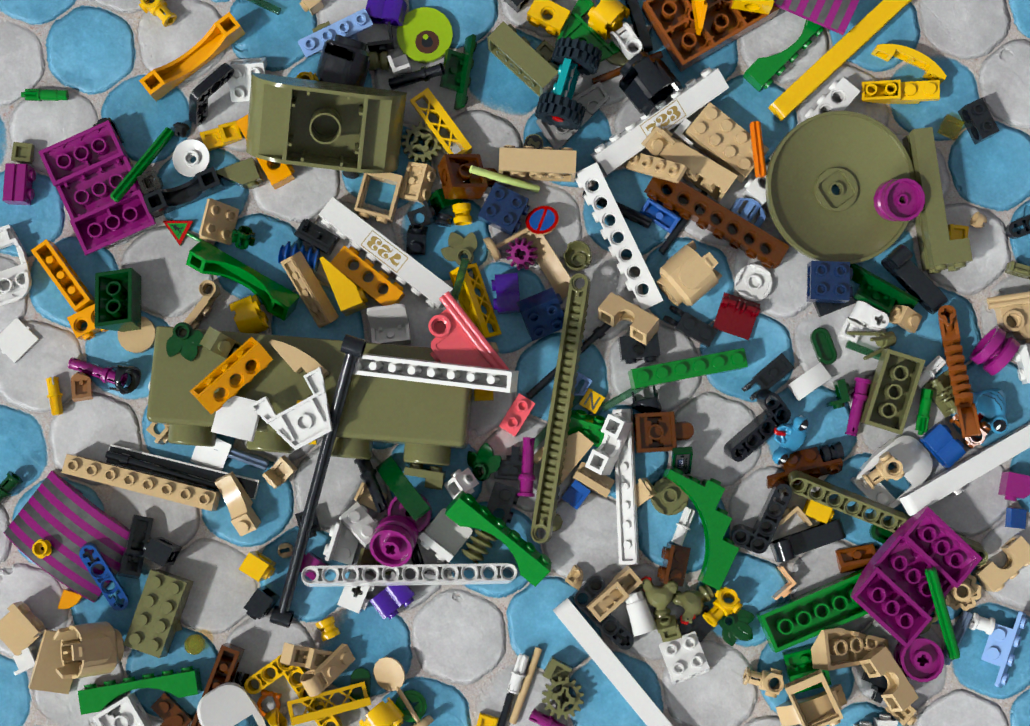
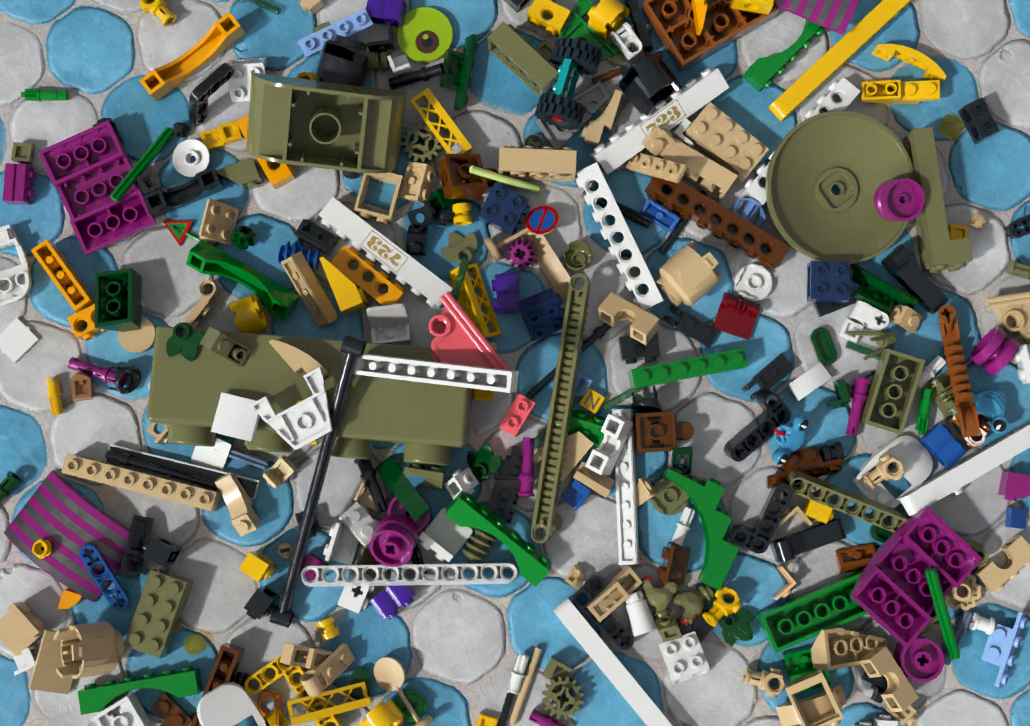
(221, 375): light orange brick -> none
(604, 122): none -> tan slope
(758, 149): orange axle -> none

